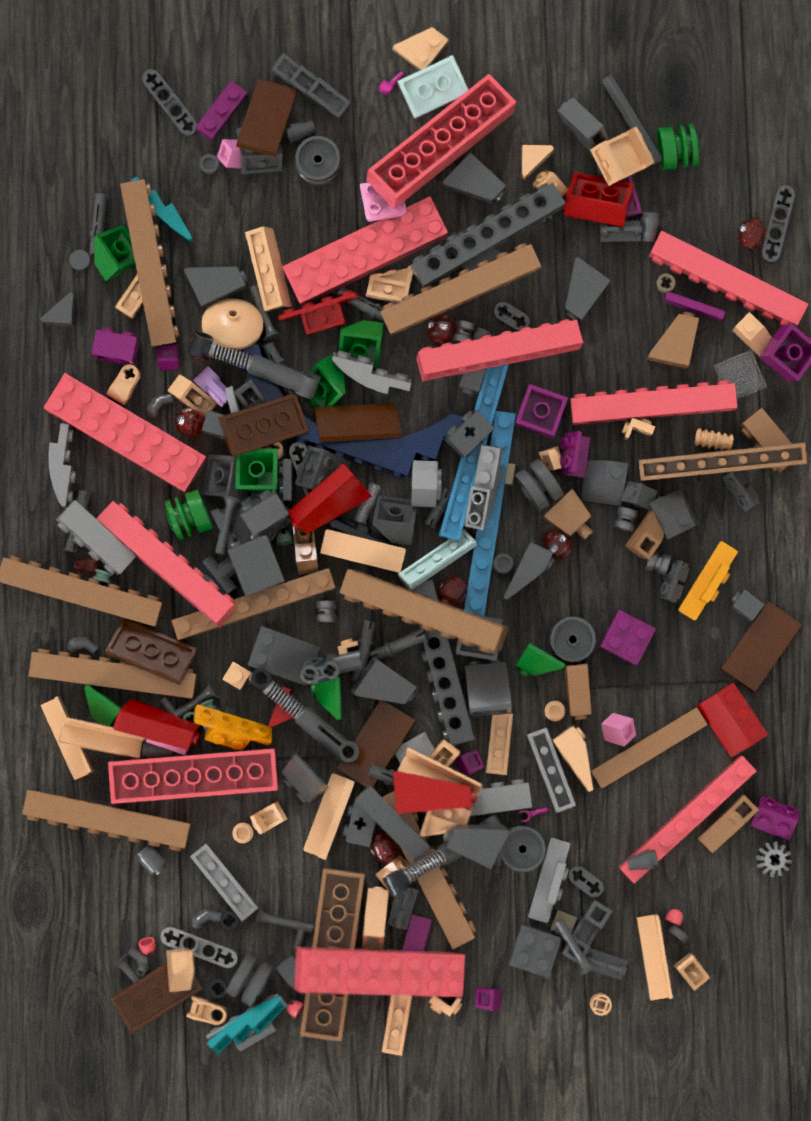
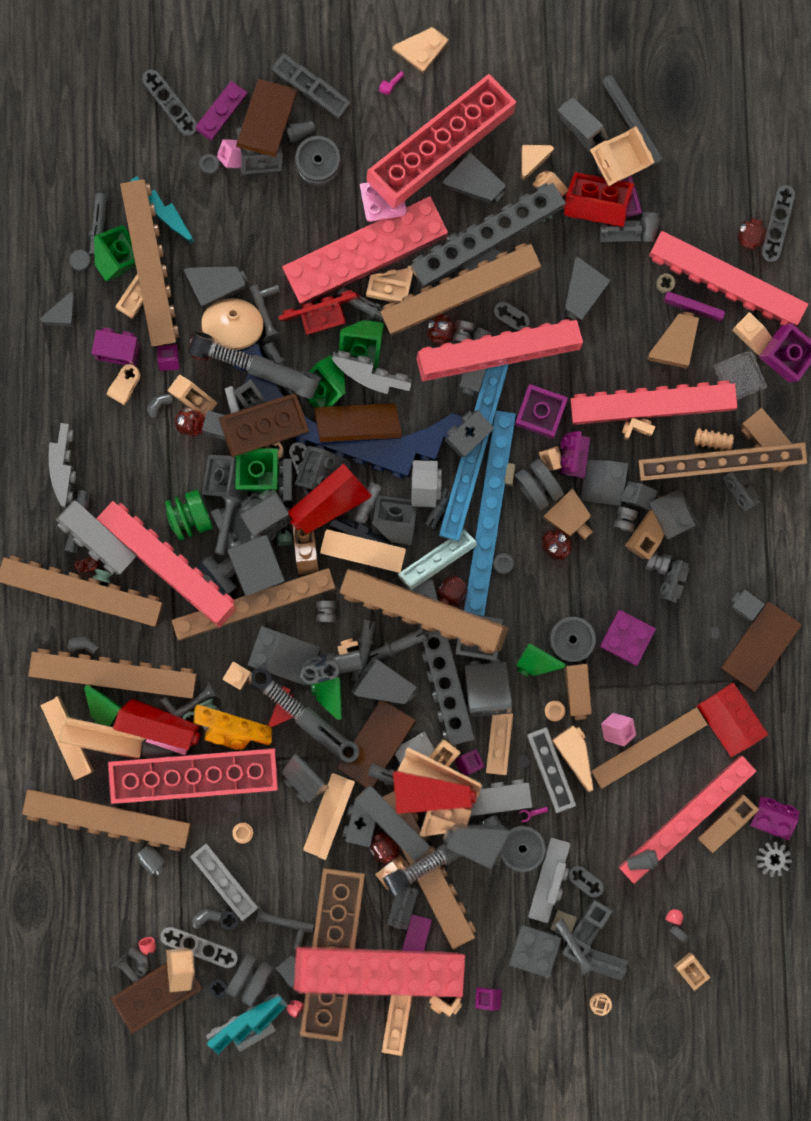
(125, 433): coral brick -> none
(151, 651): reddish brown tile -> none
(205, 1011): light nougat piece -> none
(211, 384): lavender piece -> none
(268, 268): light nougat panel -> none
(268, 818): light nougat bracket -> none
(375, 918): light nougat slope -> none
(433, 86): light aqua tile -> none
(485, 487): light grey slope -> none
(531, 567): dark grey slope -> none
(654, 957): light nougat panel -> none
(678, 146): green wheel -> none
(708, 581): light orange bracket -> none

